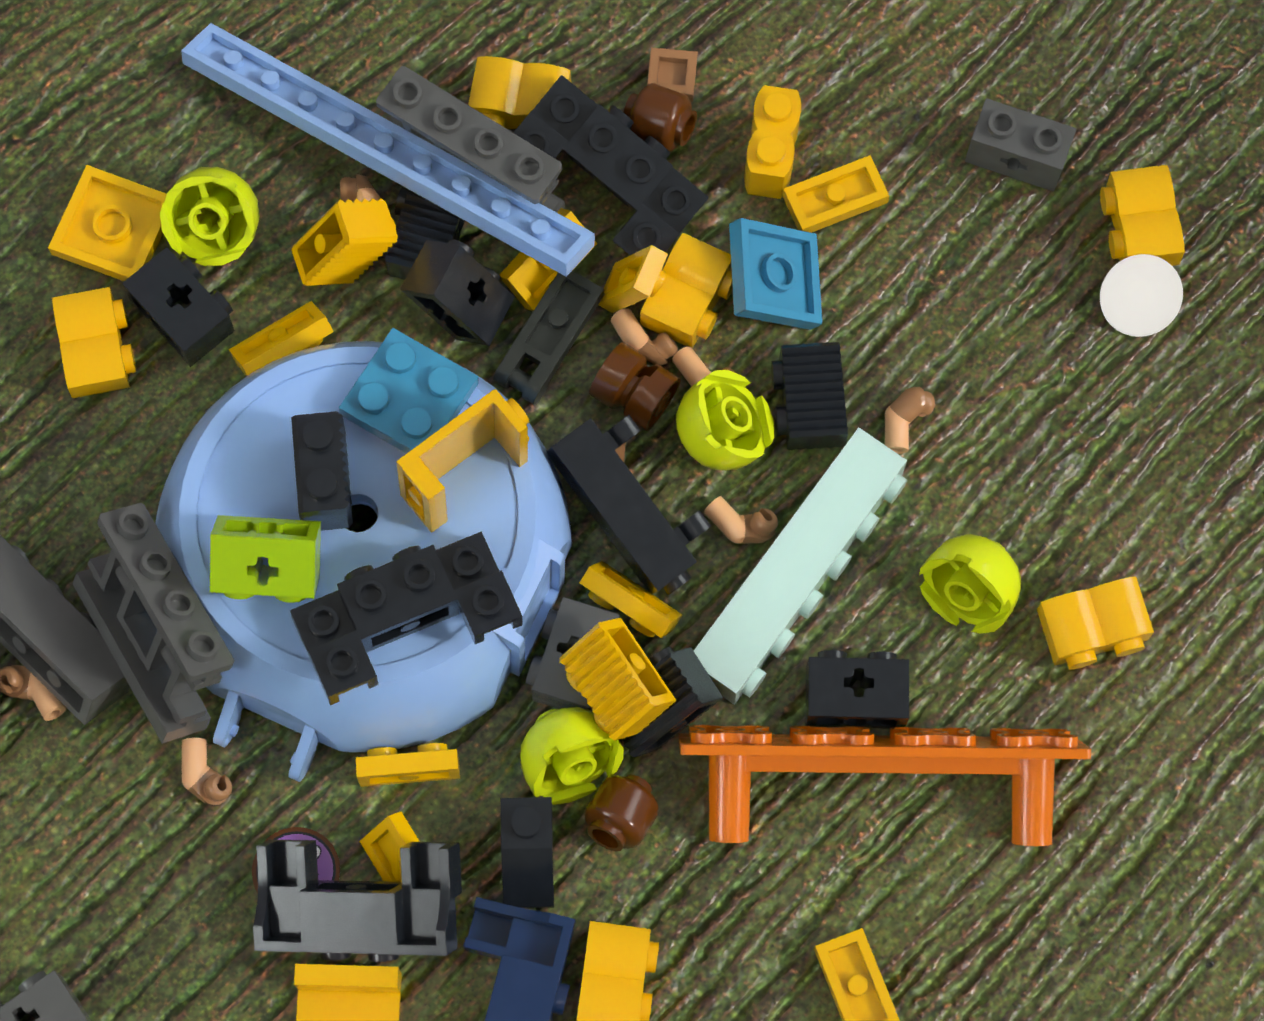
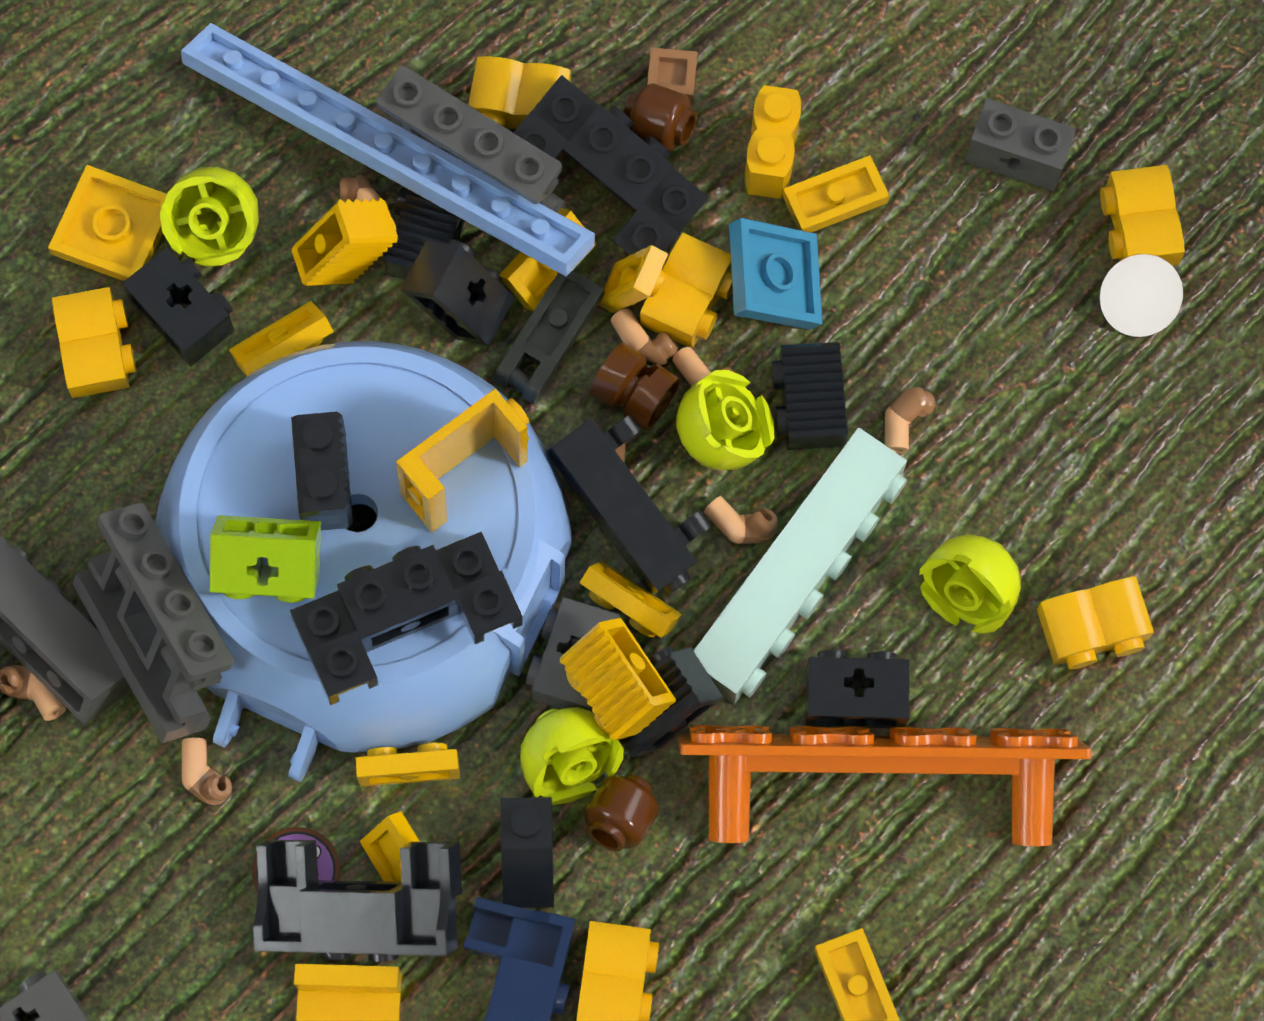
(407, 392): dark azure plate -> none

